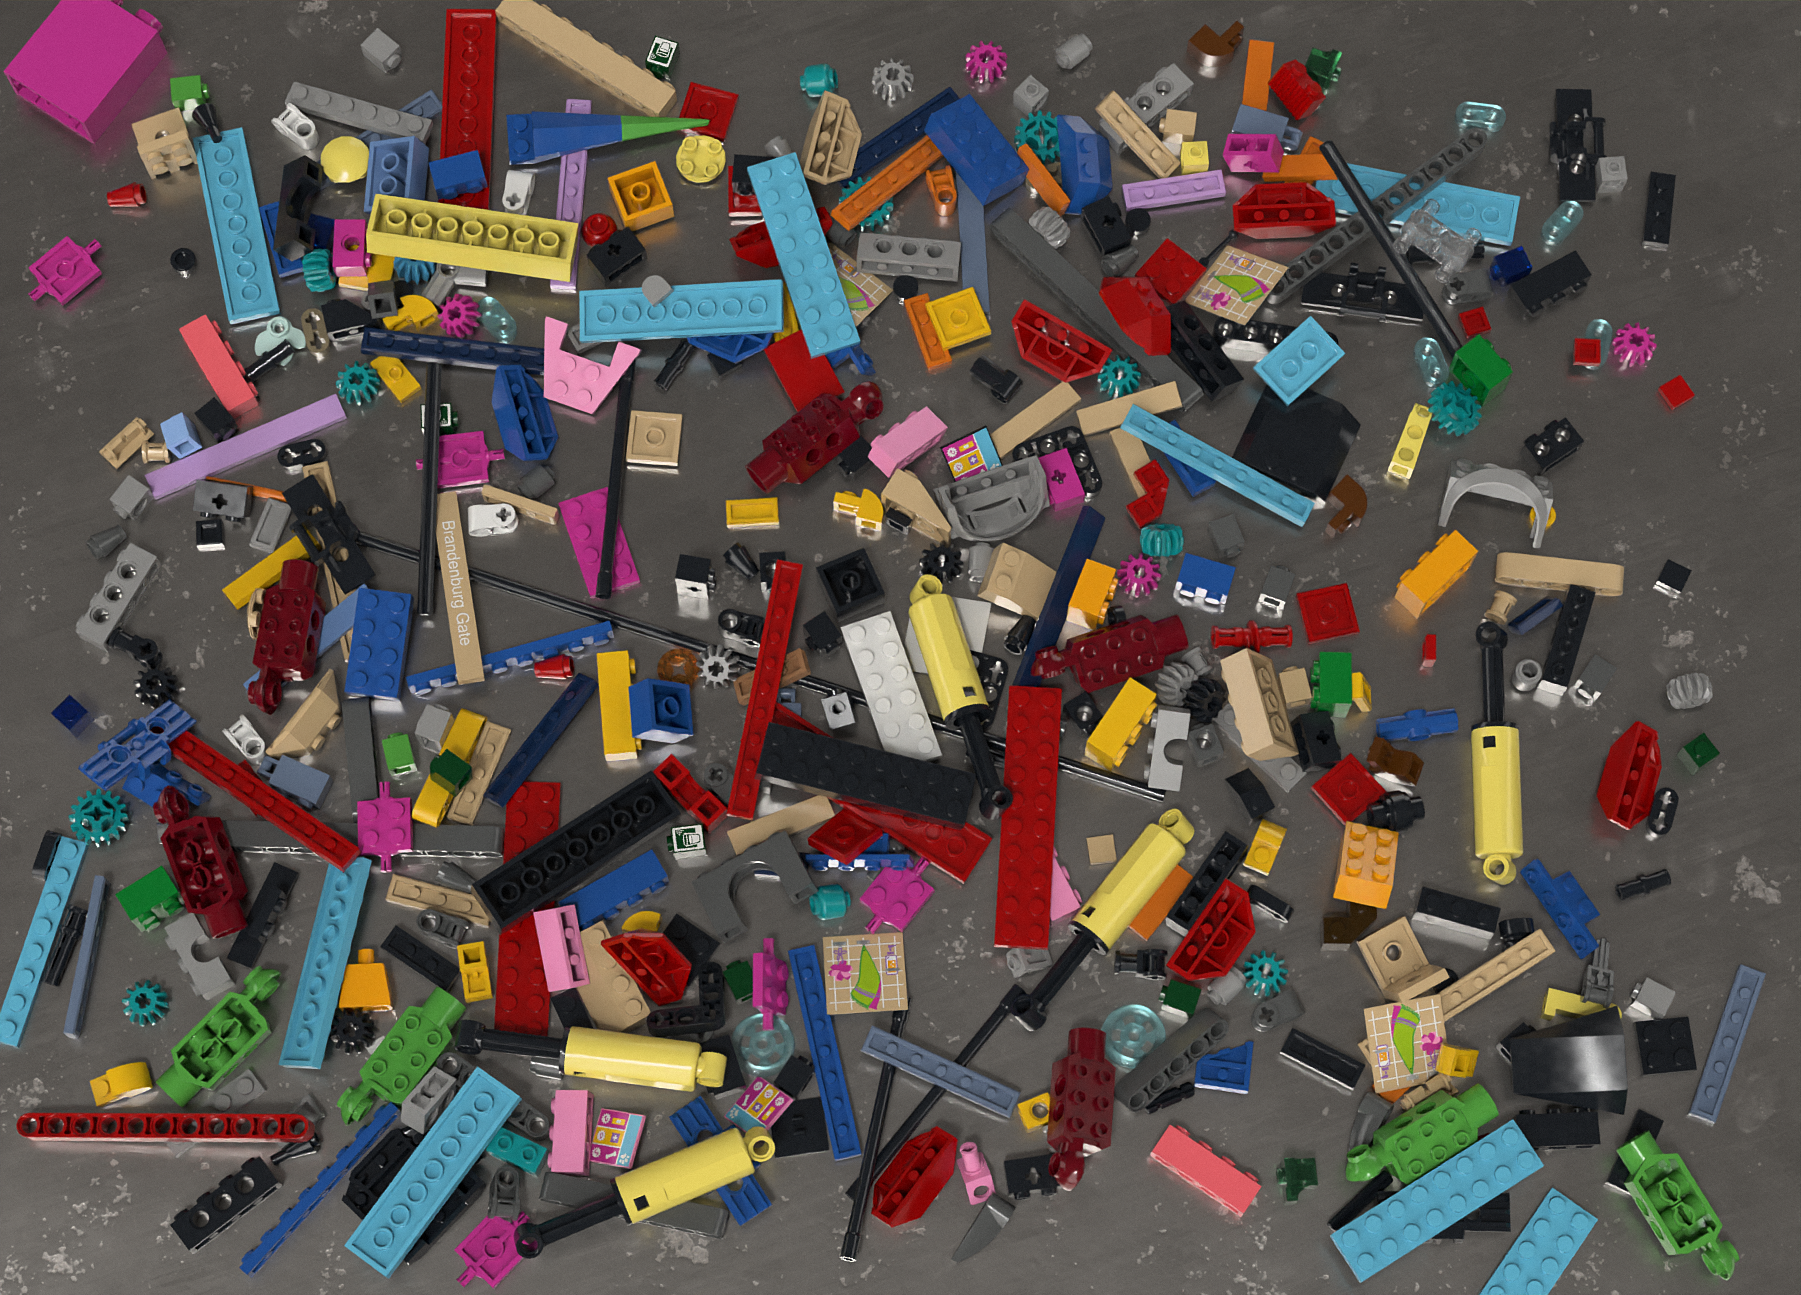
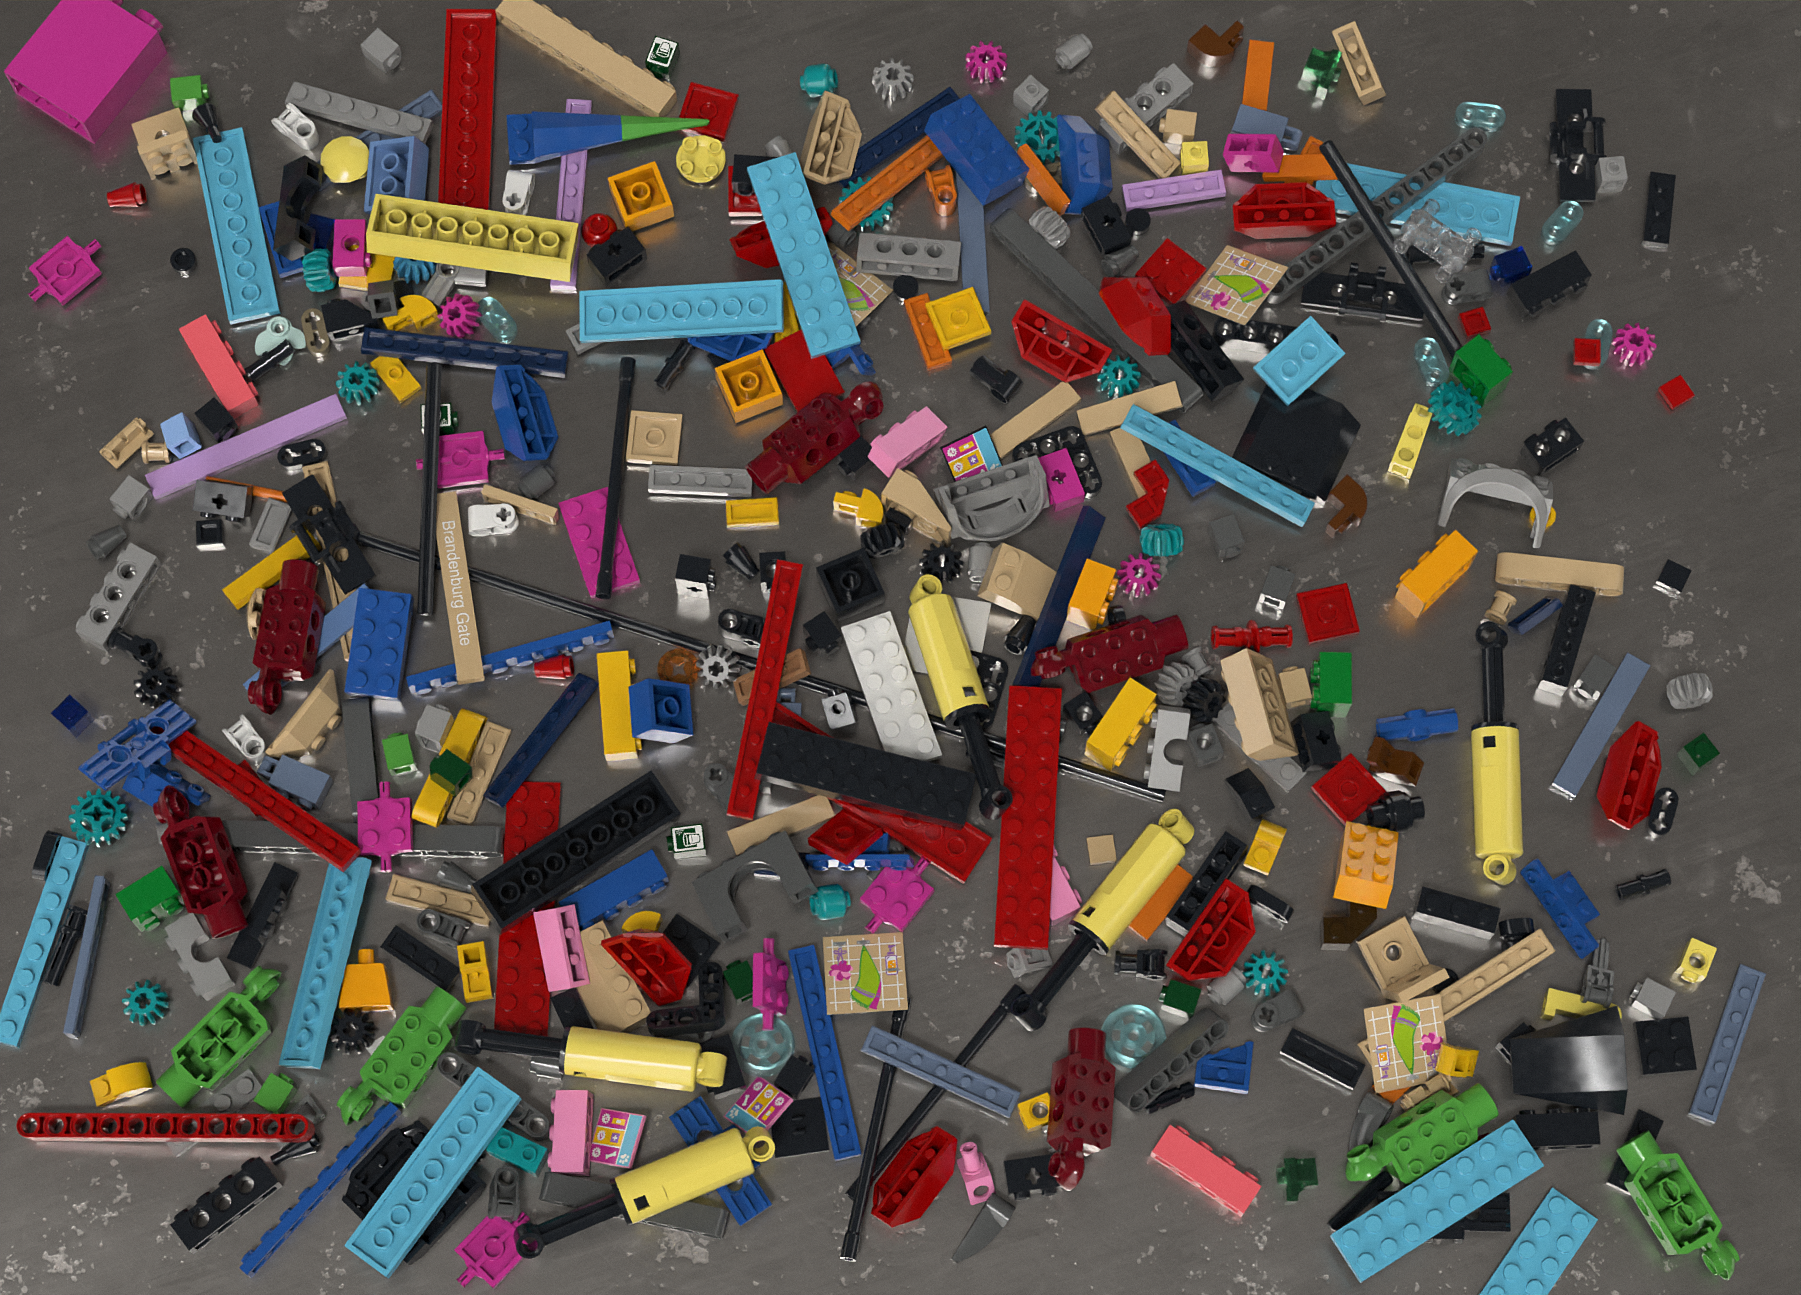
(276, 1093): none -> bright green brick
(428, 1100): light grey brick -> none
(458, 175): blue brick -> none
(576, 379): bright pink wing -> none
(656, 289): light grey tile -> none
(689, 794): red arch -> none
(699, 481): none -> light grey plate
(749, 386): none -> light orange brick
(882, 540): none -> black gear
(1205, 579): blue brick -> none
(1232, 235): black hinge -> none
(1297, 89): red brick -> none
(1359, 63): none -> tan brick
(1361, 692): yellow plate -> none
(1429, 650): red tile -> none
(1531, 670): light grey brick -> none
(1600, 725): none -> sand blue tile
(1703, 952): none -> light yellow brick

